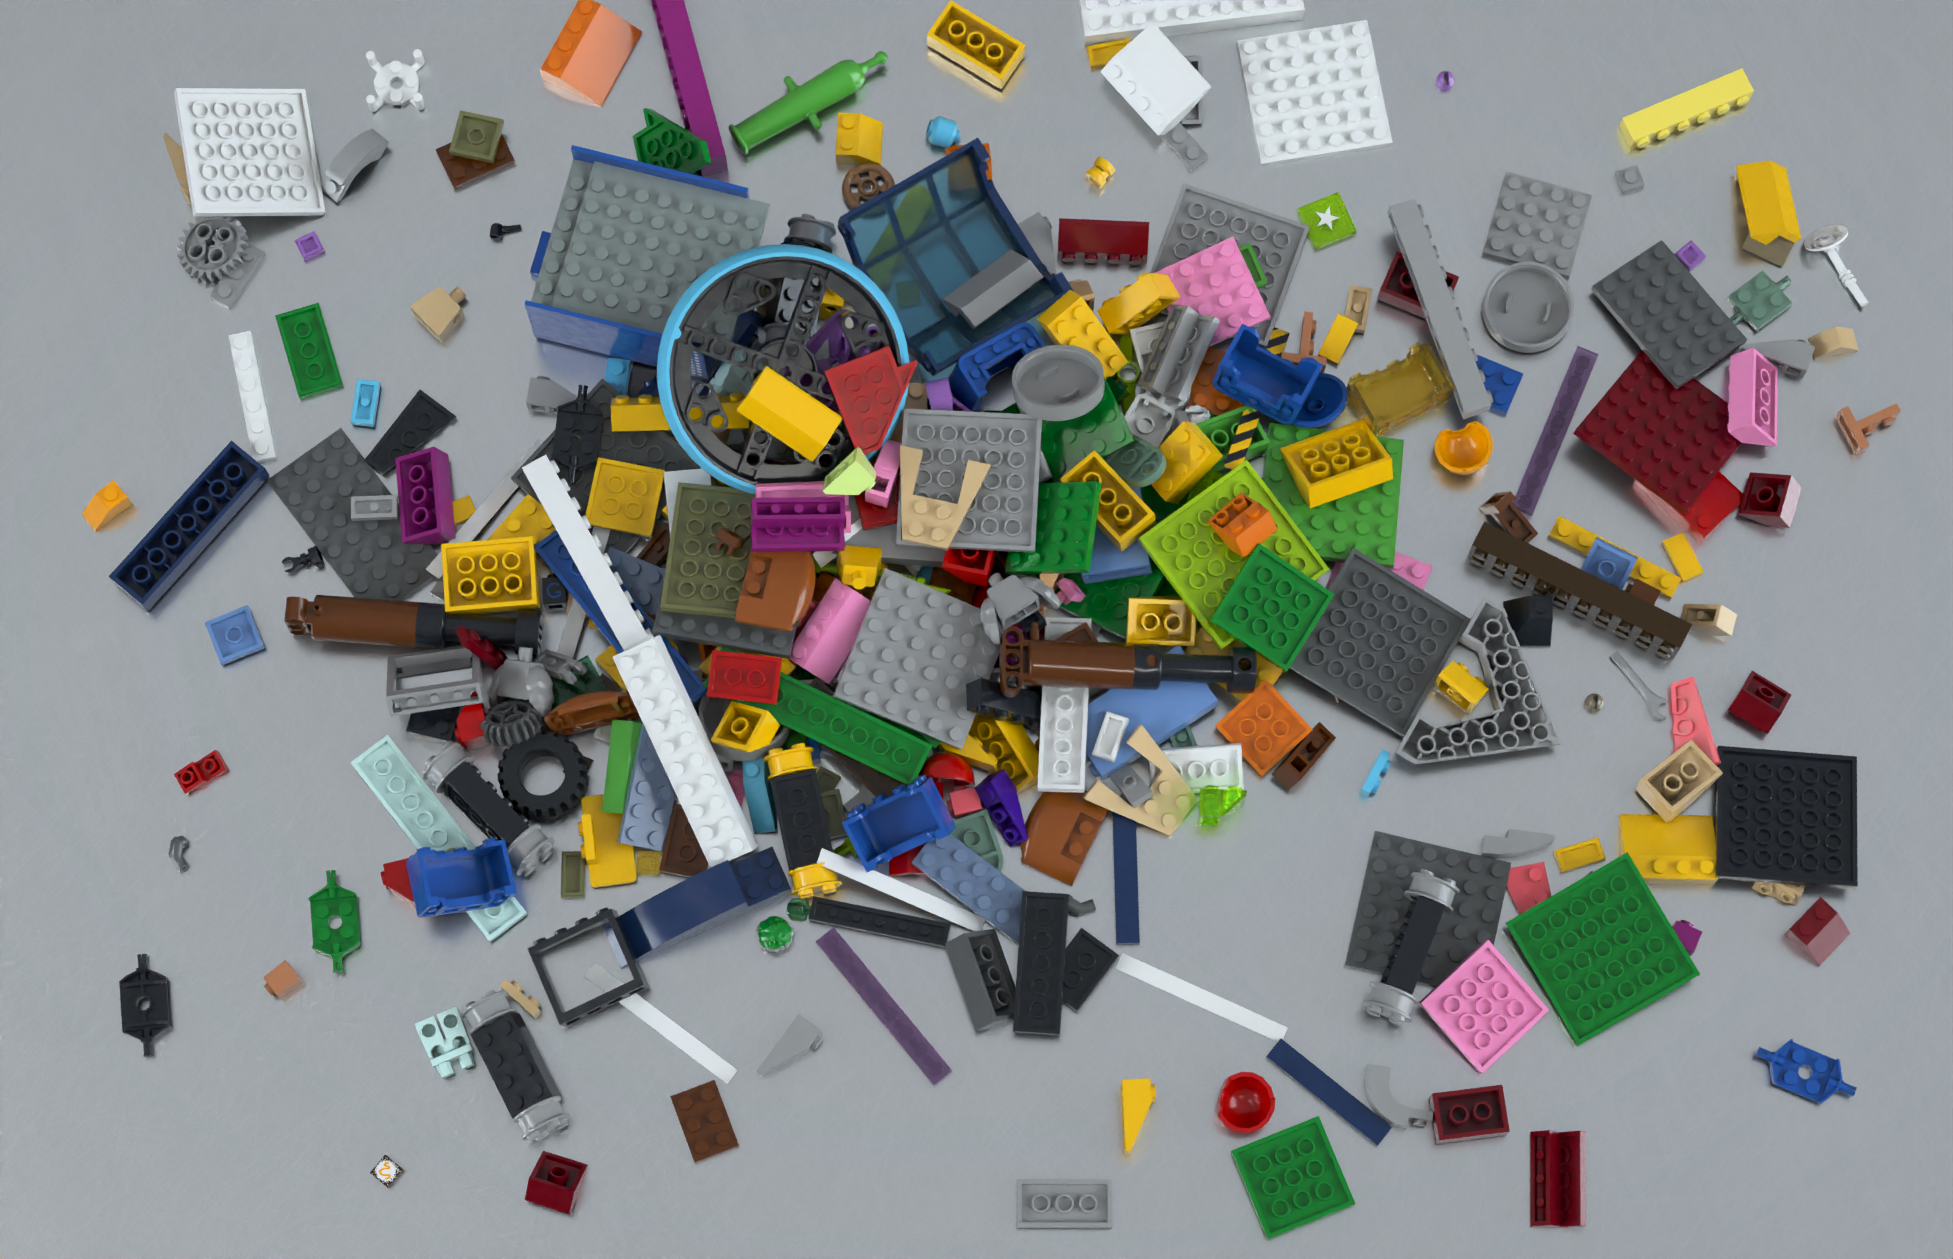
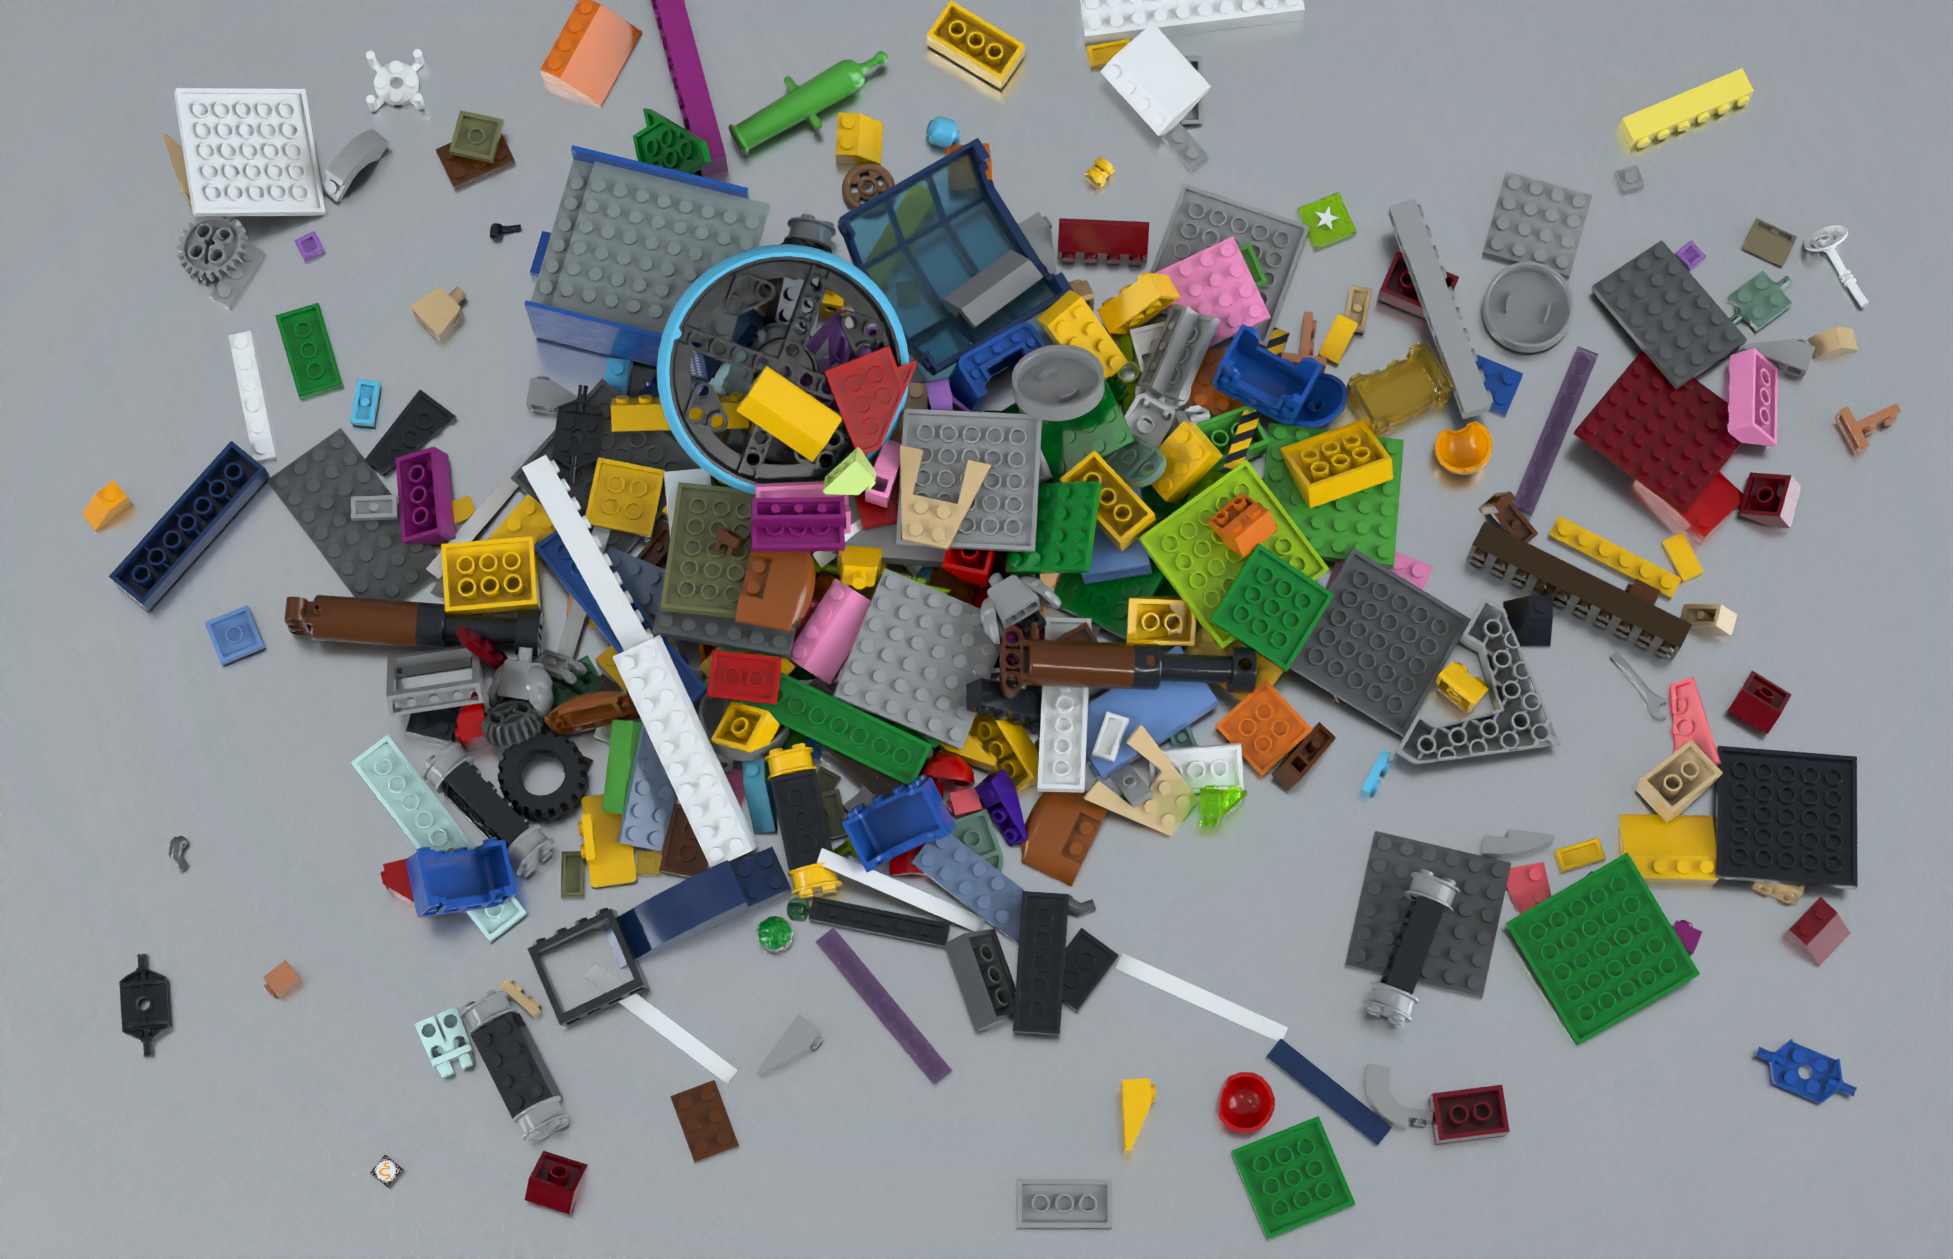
(201, 772): red slope -> none
(313, 556): black piece -> none
(330, 903): green plate -> none
(554, 593): black brick -> none
(1069, 591): bright pink tile -> none
(1125, 880): dark blue tile -> none
(1314, 93): white plate -> none
(1440, 80): medium lavender hinge -> none
(1483, 1006): bright pink plate -> none
(1558, 1179): dark red slope -> none
(1588, 703): dark tan hinge -> none
(1609, 563): medium blue plate -> none
(1768, 201): yellow slope -> none

